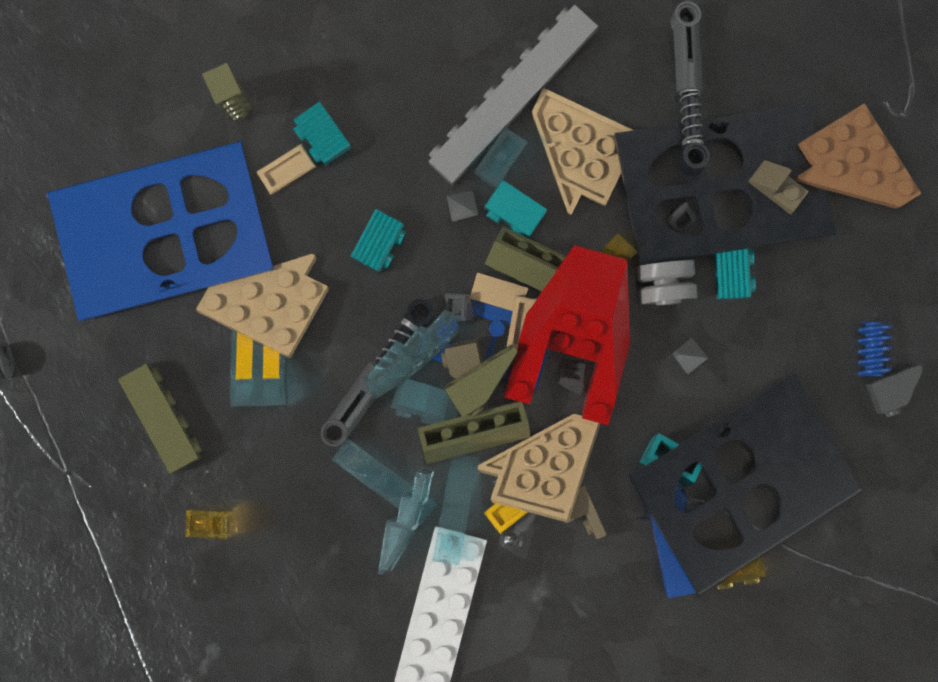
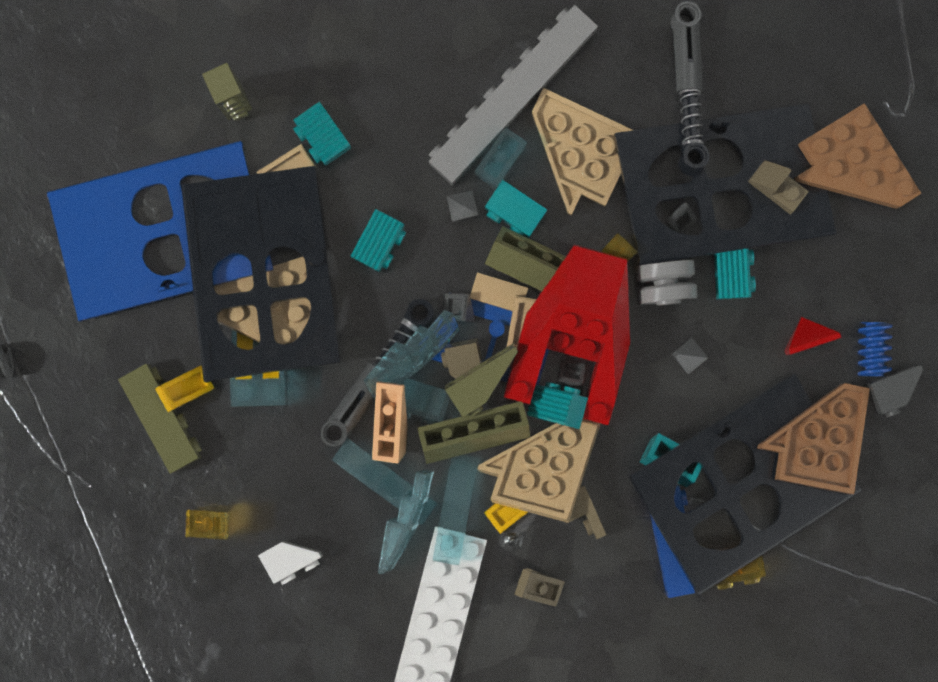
(183, 389): none -> yellow tile
(252, 220): none -> black door
(288, 558): none -> white slope
(389, 423): none -> light nougat slope
(539, 587): none -> dark tan slope
(558, 406): none -> teal brick
(808, 335): none -> red slope
(823, 441): none -> medium nougat wing

